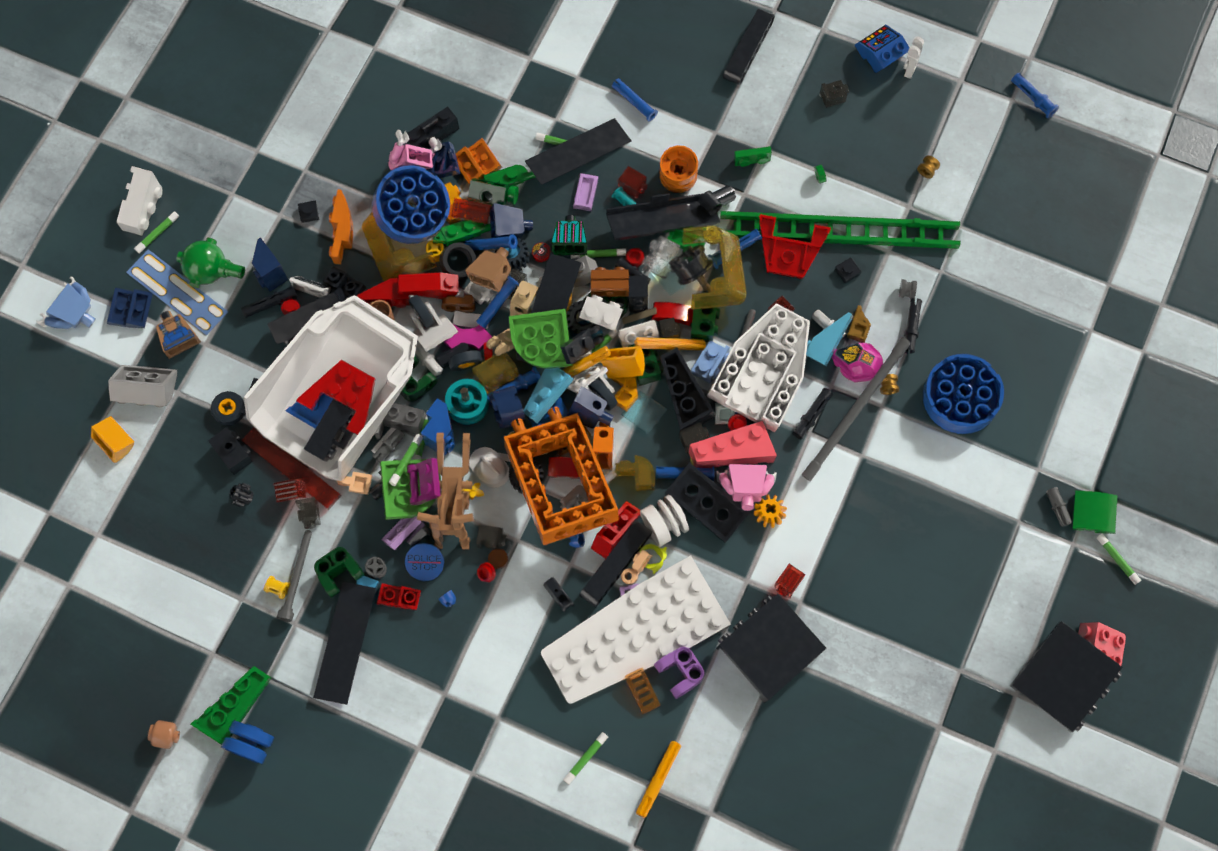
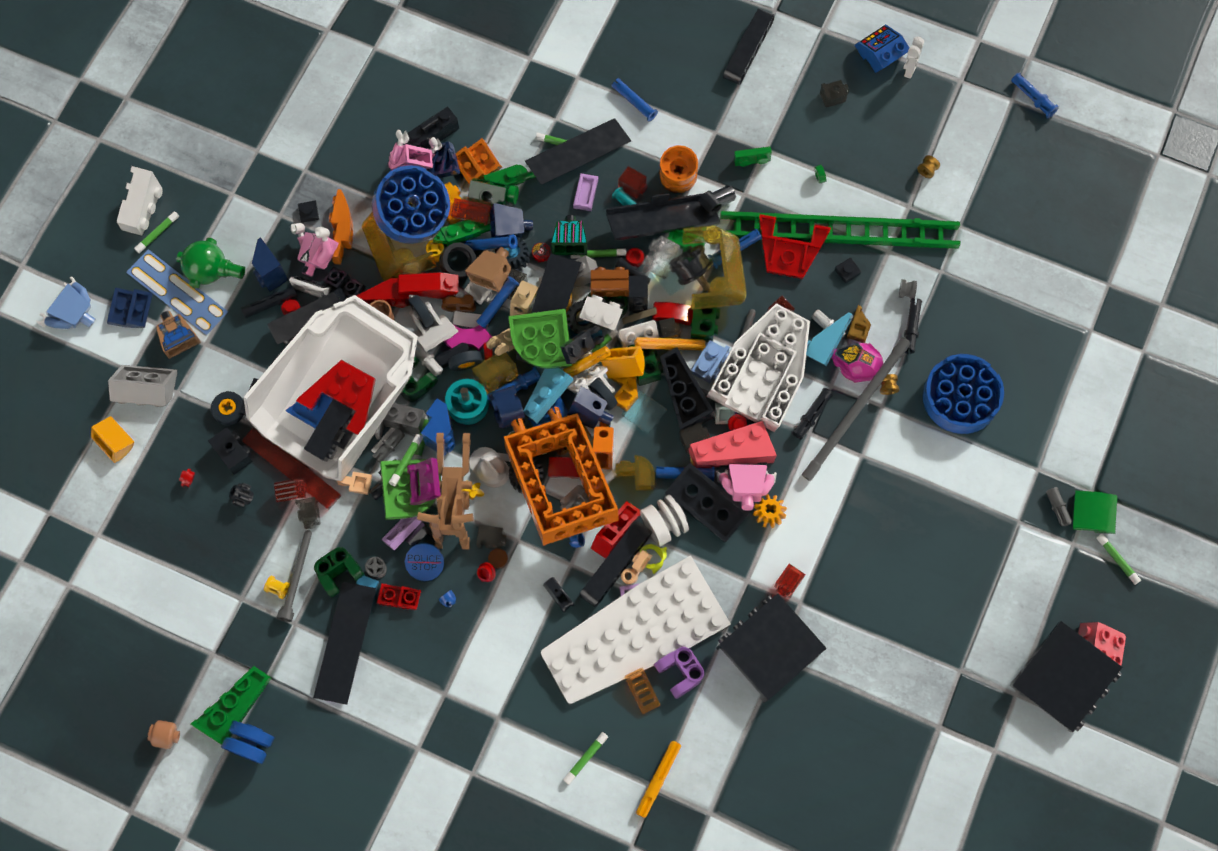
(187, 477): none -> red plate
(315, 248): none -> bright pink torso

